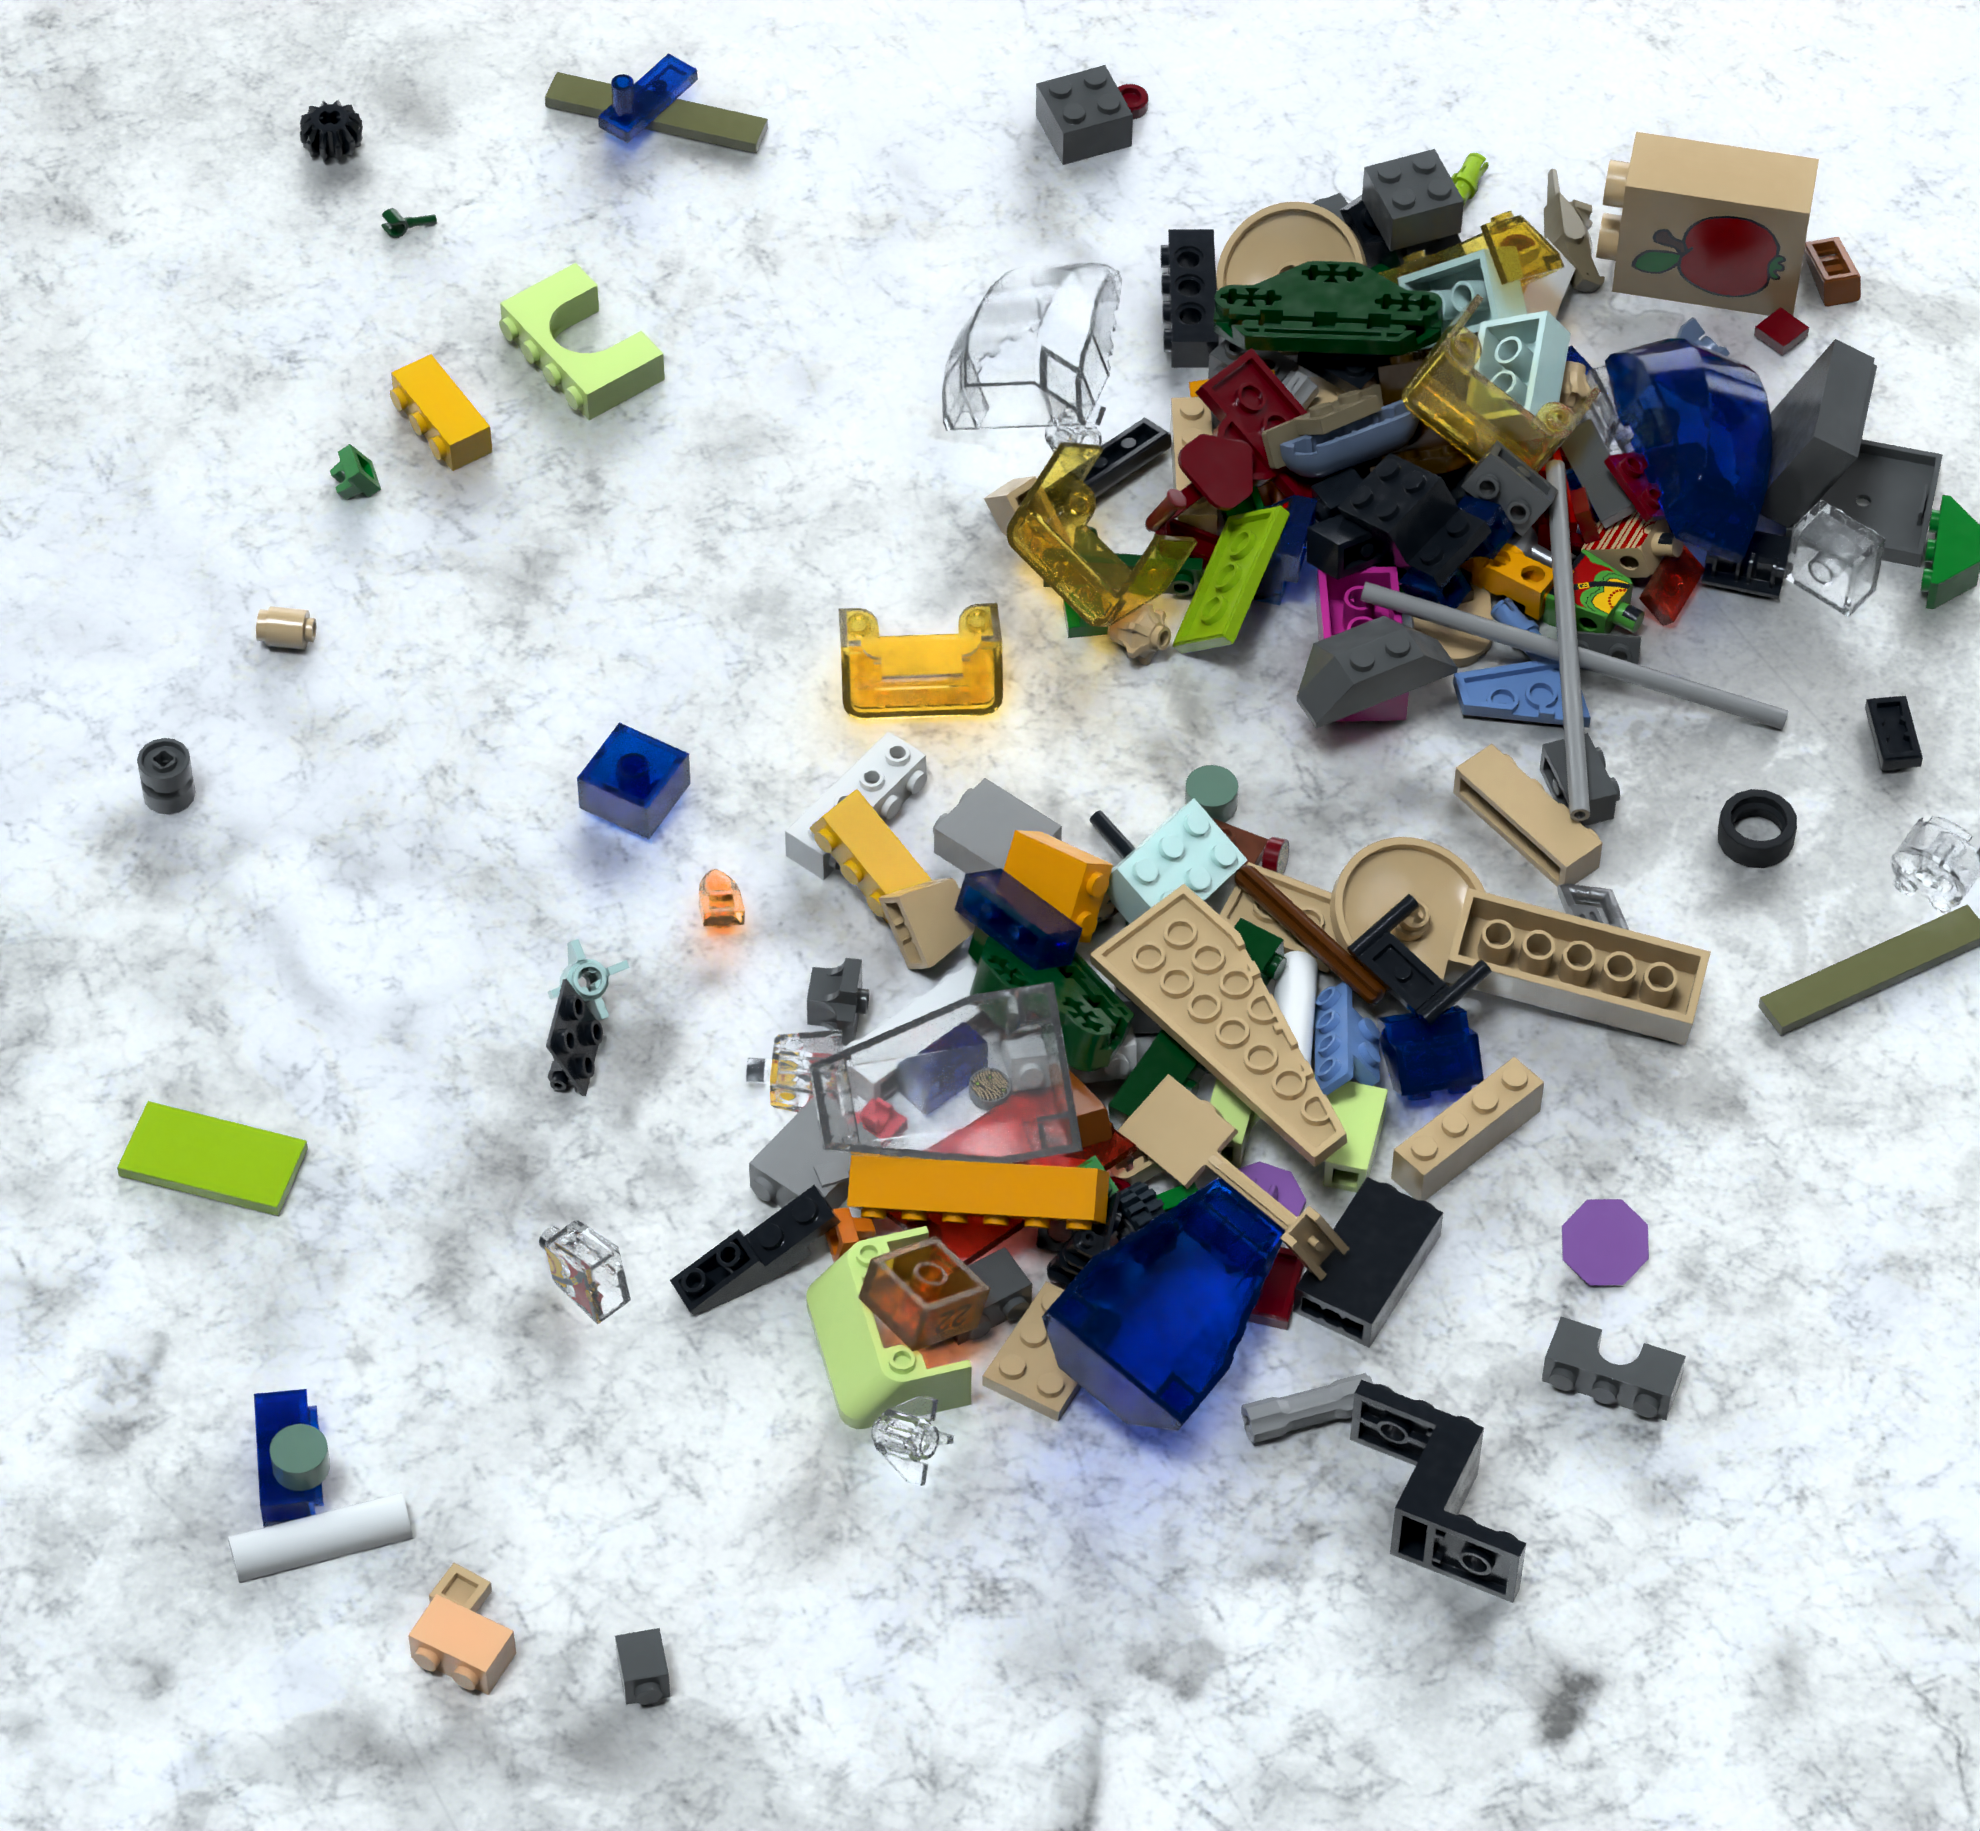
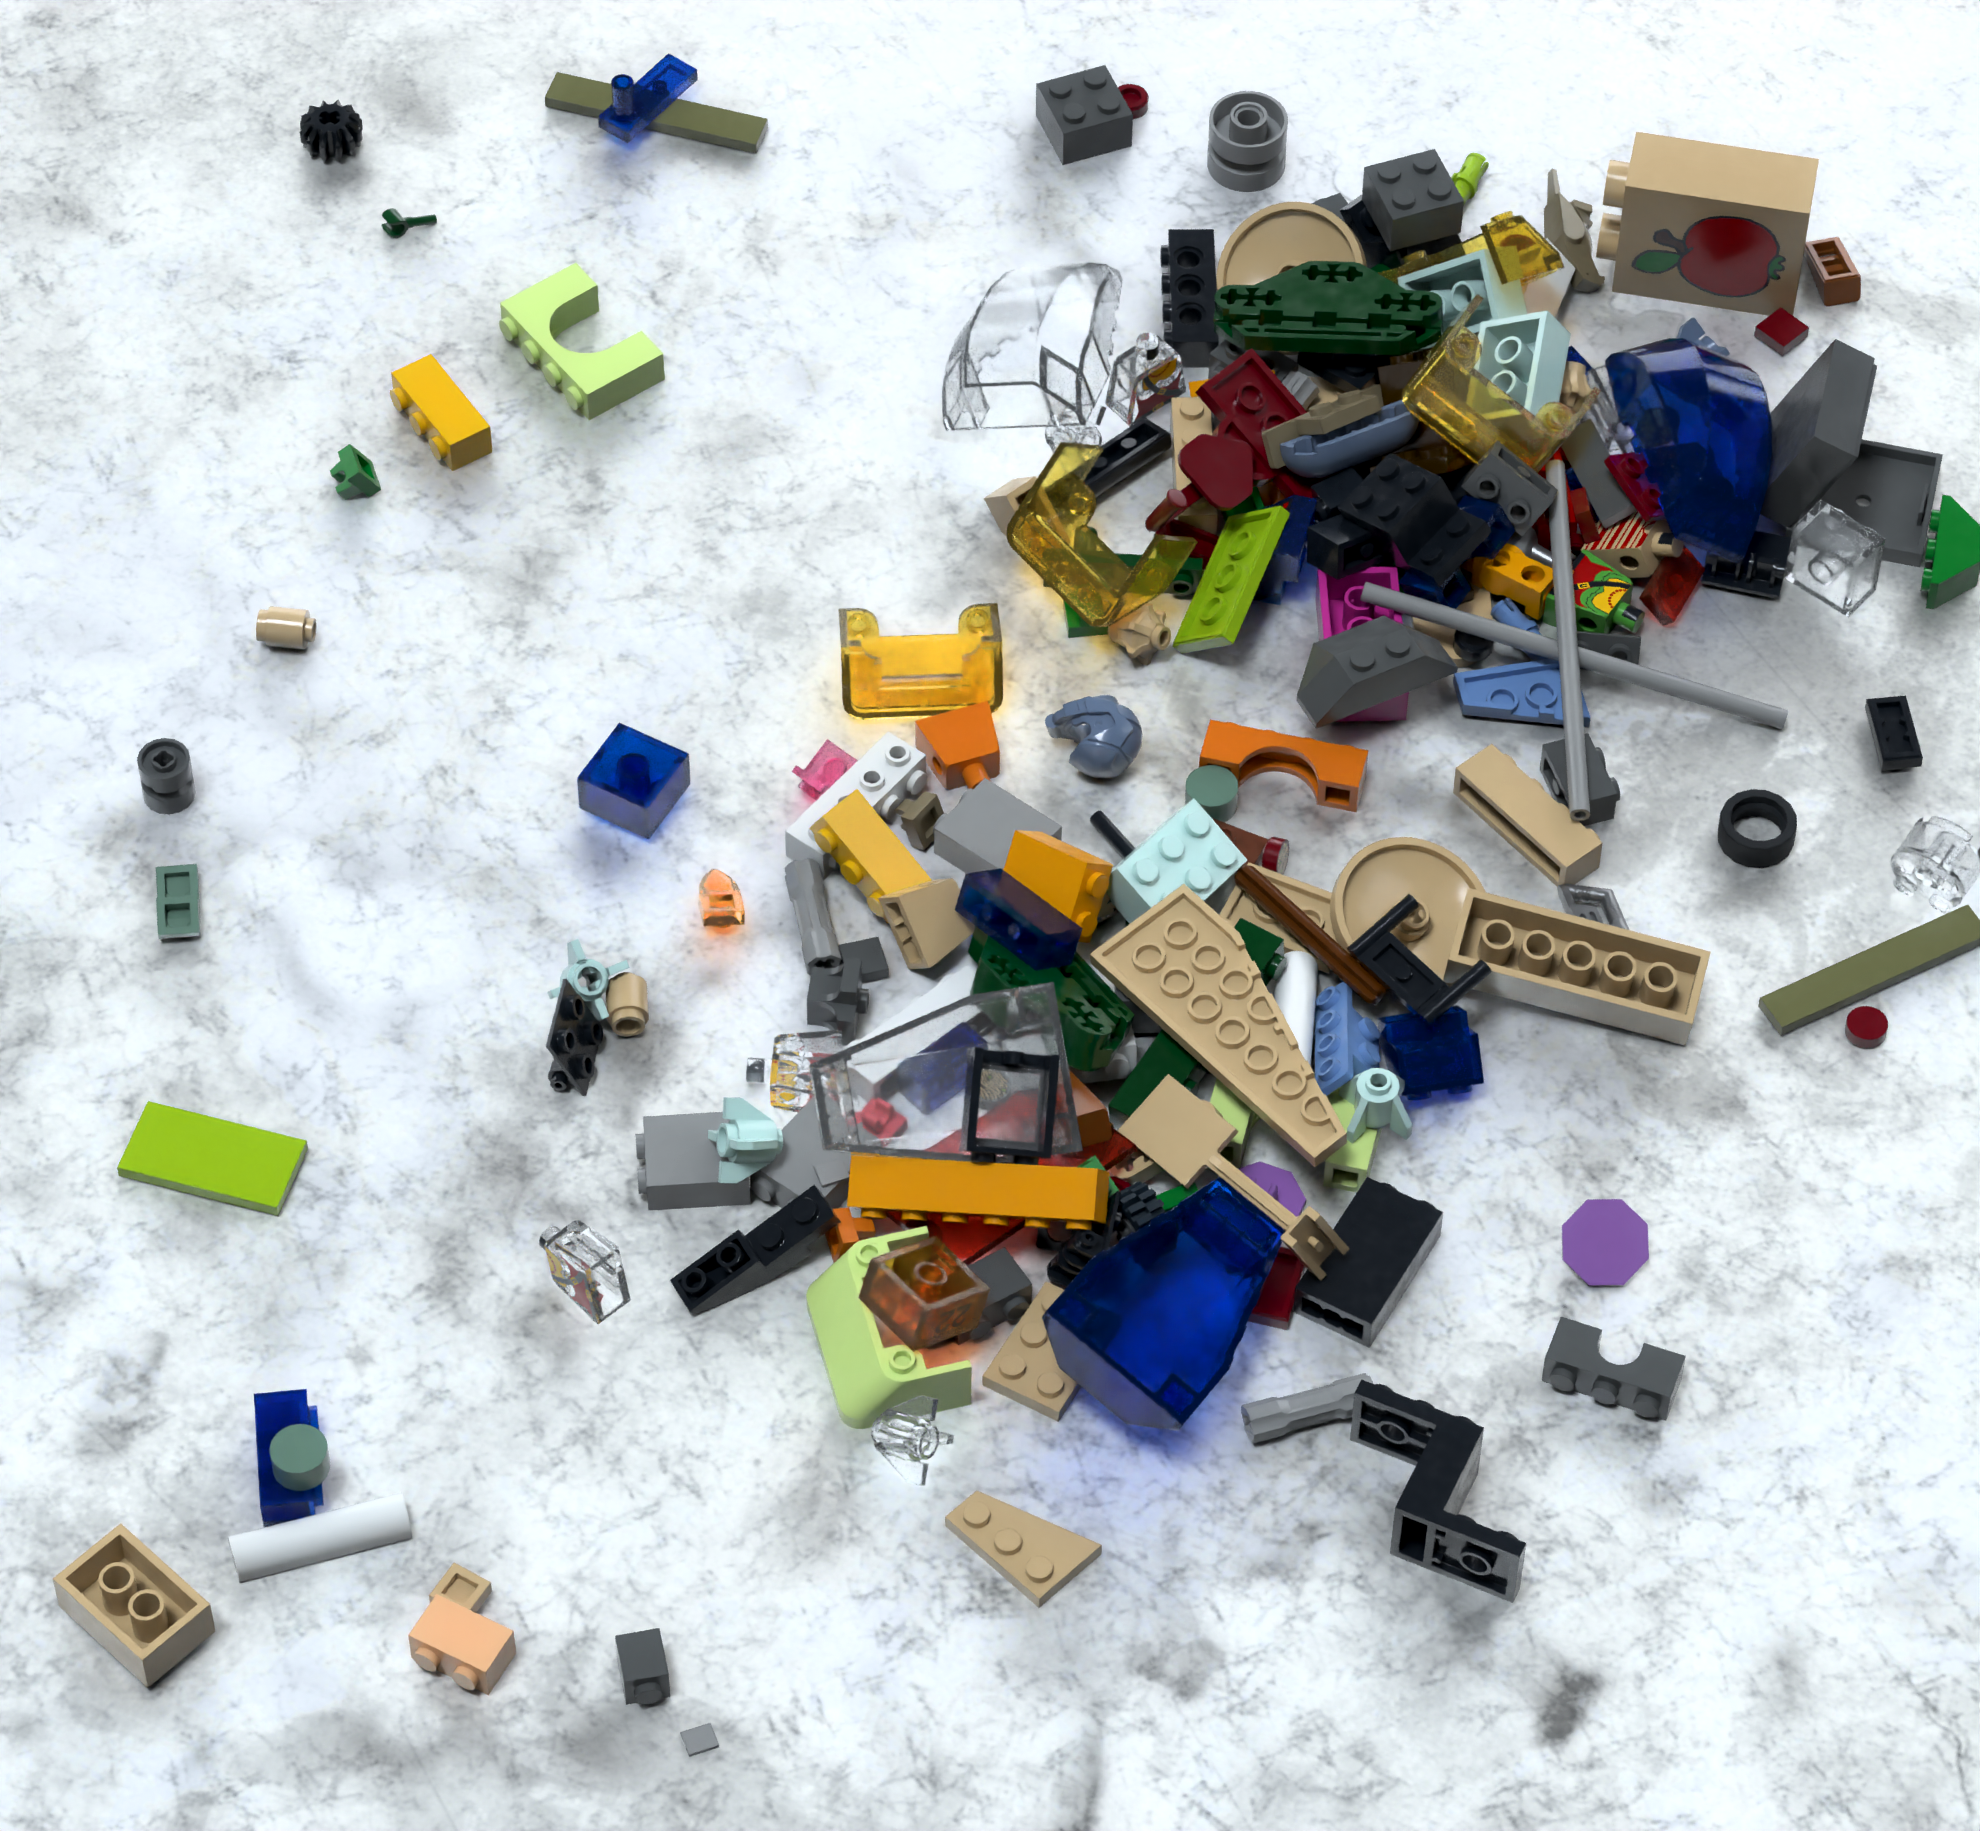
(134, 1605): none -> tan brick
(178, 901): none -> sand green slope
(627, 1004): none -> tan brick
(684, 1163): none -> light grey brick
(699, 1739): none -> light grey window
(747, 1140): none -> light aqua brick
(813, 920): none -> light grey axle
(823, 769): none -> clear pink bracket
(873, 959): none -> dark grey tile
(920, 818): none -> dark tan tile
(960, 745): none -> orange torso
(1009, 1105): none -> window
(1021, 1546): none -> tan wing
(1106, 741): none -> sand blue helmet
(1144, 379): none -> clear torso
(1247, 141): none -> light grey wheel
(1329, 769): none -> orange arch
(1376, 1103): none -> light aqua brick
(1467, 1130): tan brick -> none
(1471, 647): none -> black tile
(1866, 1027): none -> dark red tile

